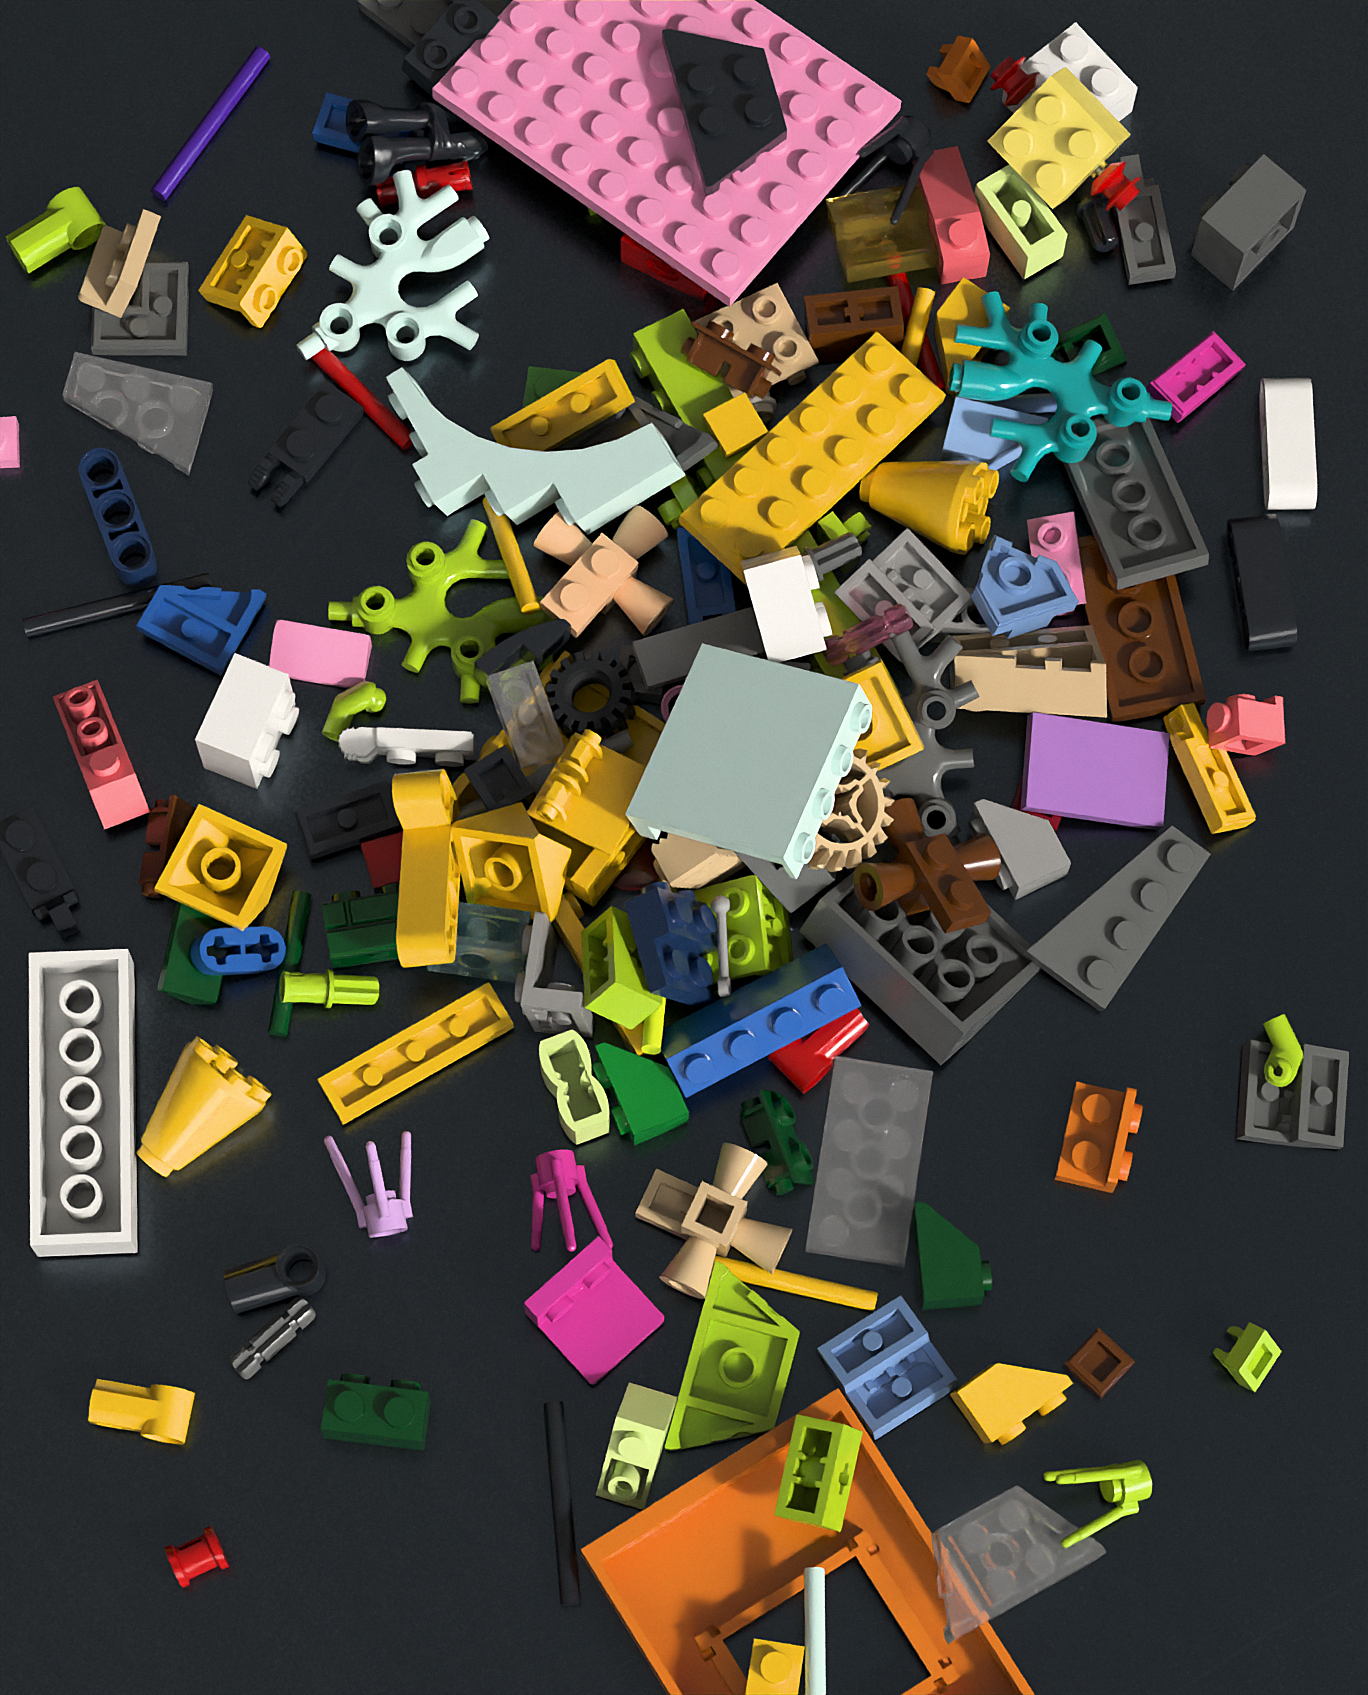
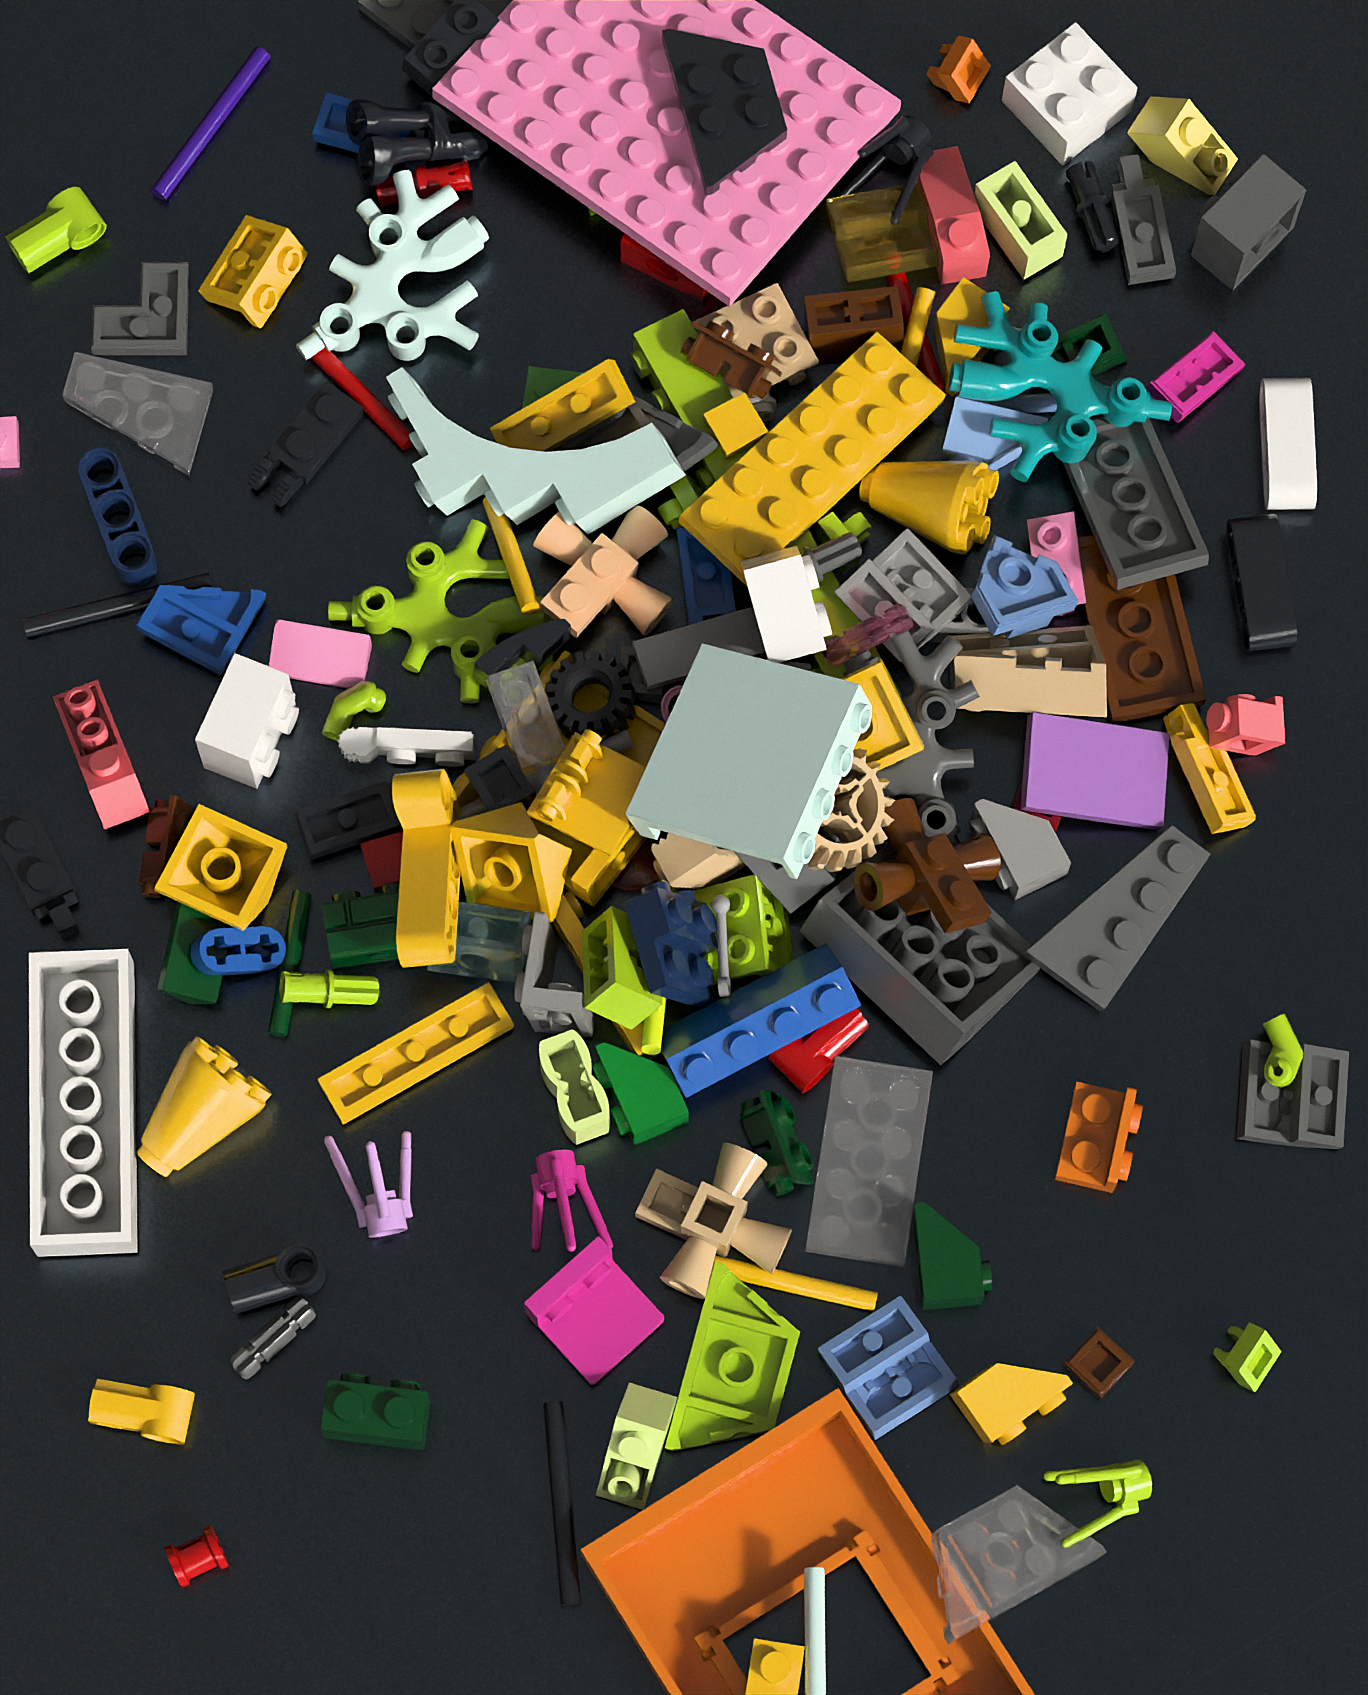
(118, 264): tan bracket -> none
(818, 1473): lime brick -> none
(1060, 136): light yellow brick -> none
(1182, 143): none -> light yellow slope

